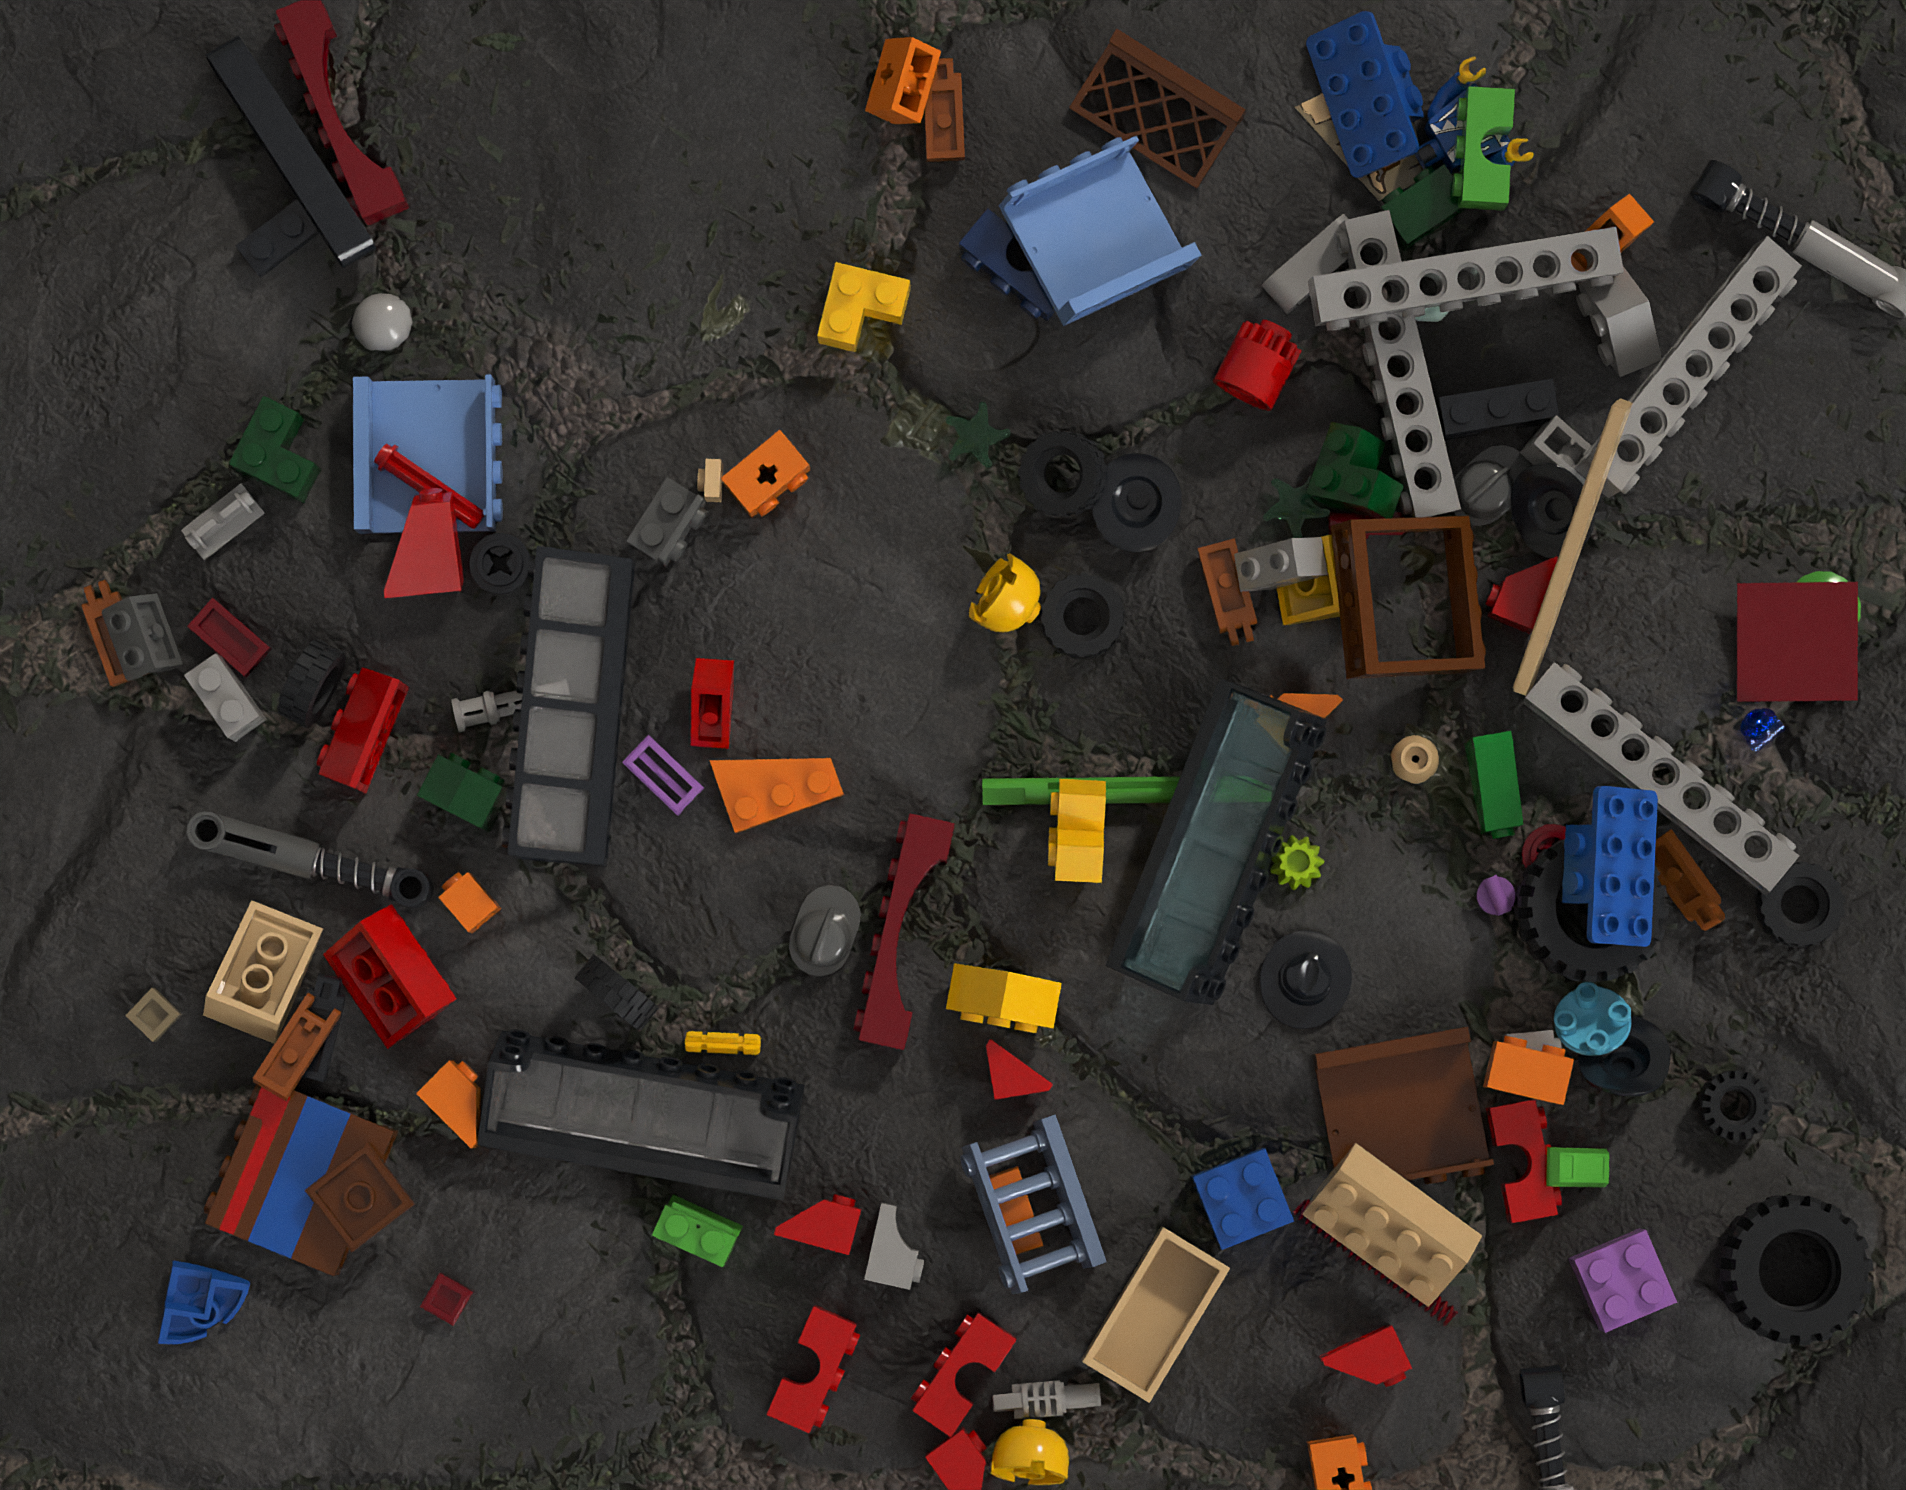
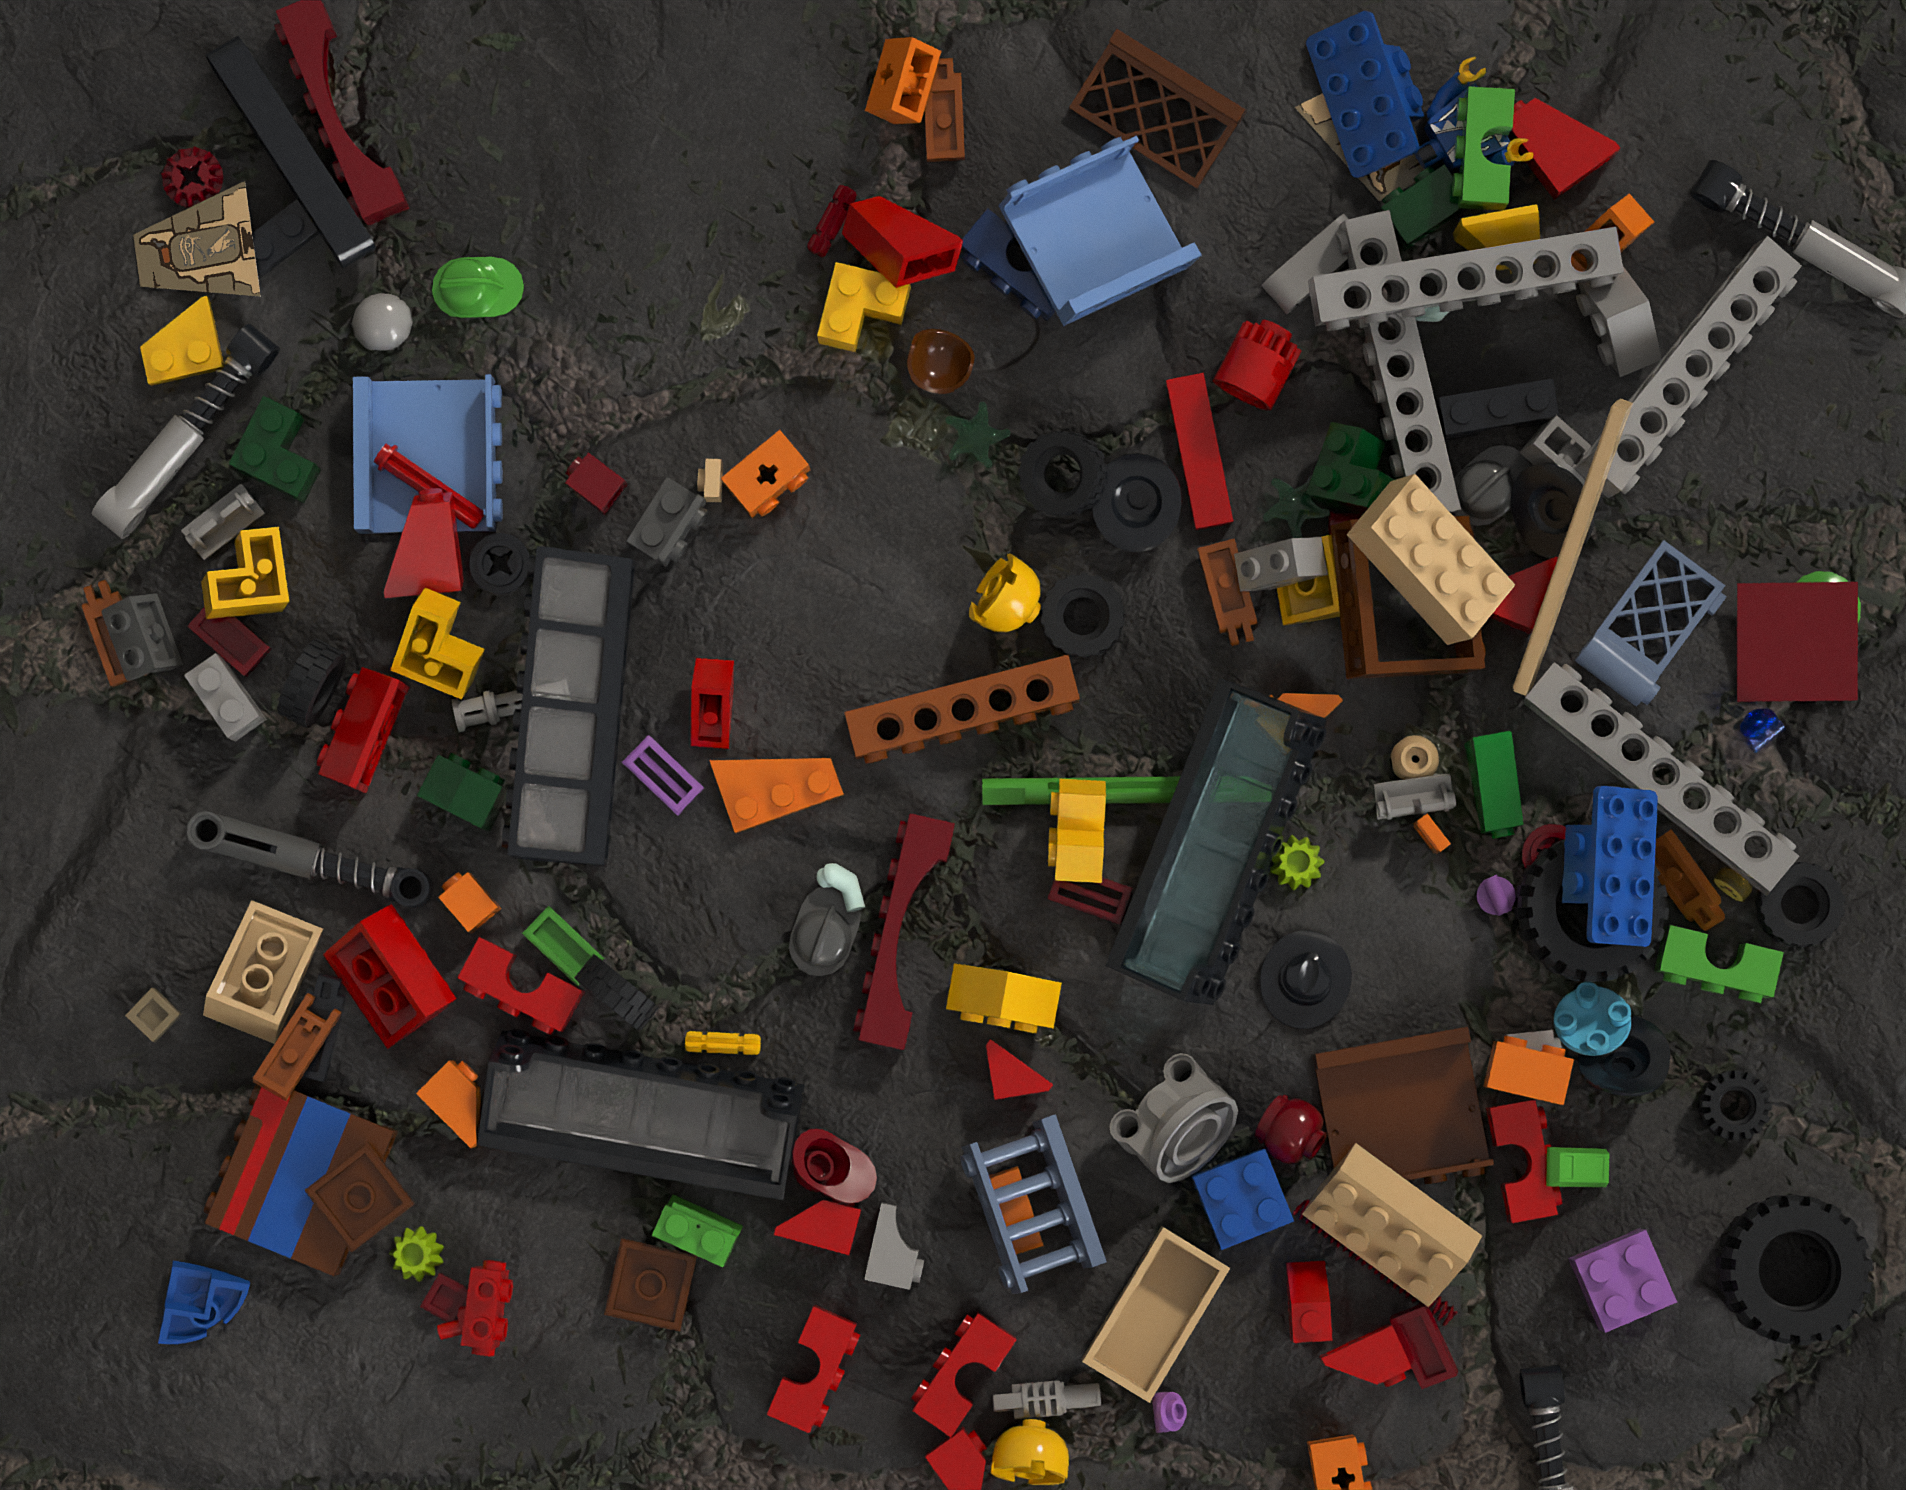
(126, 503): none -> piece
(184, 346): none -> yellow wing
(202, 248): none -> sticker
(209, 172): none -> dark red gear
(256, 585): none -> yellow brick
(416, 1253): none -> lime piece
(430, 652): none -> yellow brick
(477, 287): none -> bright green piece
(482, 1318): none -> red brick
(489, 972): none -> red arch
(560, 943): none -> bright green tile
(594, 482): none -> dark red brick
(650, 1284): none -> reddish brown plate
(831, 221): none -> dark red axle
(832, 1167): none -> dark red piece
(845, 881): none -> light aqua arm
(900, 242): none -> red slope
(939, 361): none -> reddish brown helmet
(1054, 673): none -> dark orange brick
(1119, 904): none -> dark red tile
(1168, 1411): none -> medium lavender plate
(1178, 1122): none -> light grey piece
(1199, 451): none -> red tile
(1291, 1130): none -> dark red piece
(1308, 1302): none -> red slope
(1414, 796): none -> light grey hinge
(1424, 1345): none -> dark red tile
(1431, 559): none -> tan piece
(1431, 834): none -> orange tile
(1499, 229): none -> yellow slope
(1561, 146): none -> red slope
(1628, 668): none -> sand blue piece
(1684, 958): none -> bright green arch
(1732, 884): none -> clear yellow tile

